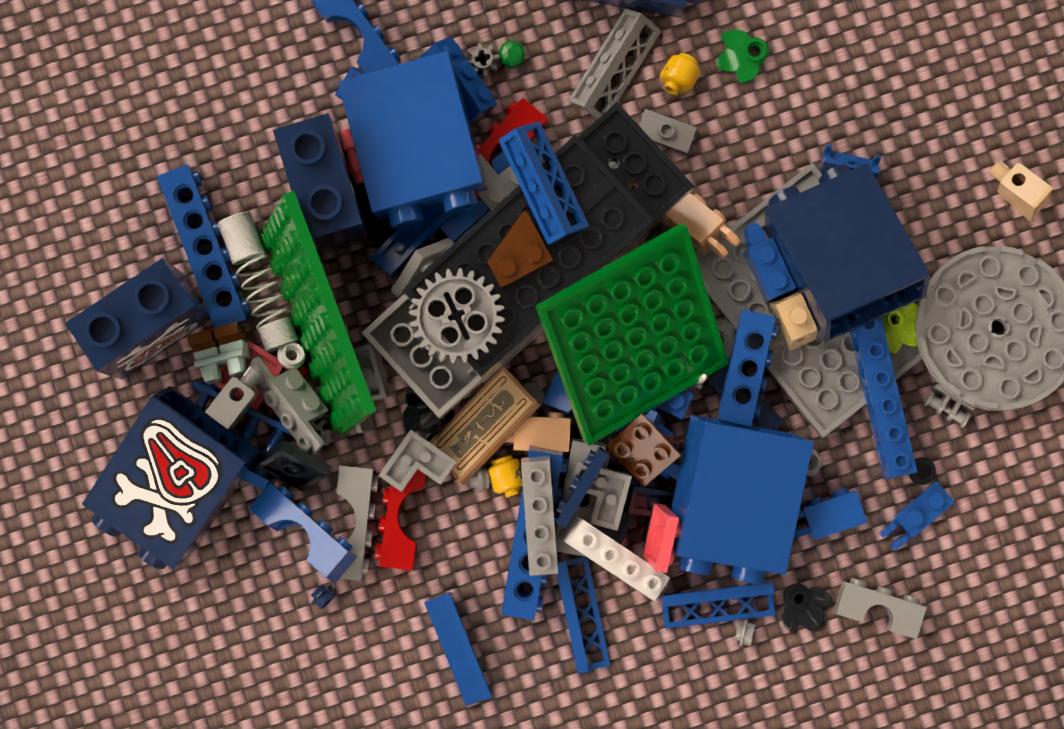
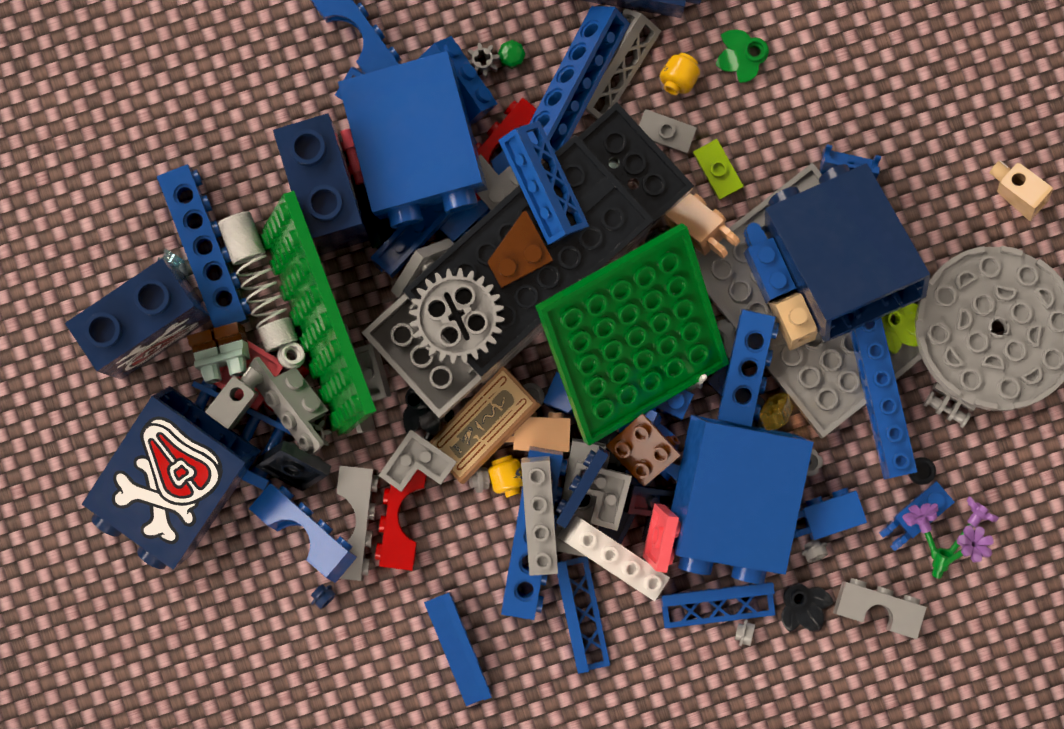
(172, 258): none -> clear light blue bush
(579, 74): none -> blue brick
(718, 169): none -> lime plate
(776, 411): none -> clear yellow beam
(815, 550): none -> light grey plate
(971, 540): none -> medium lavender plant

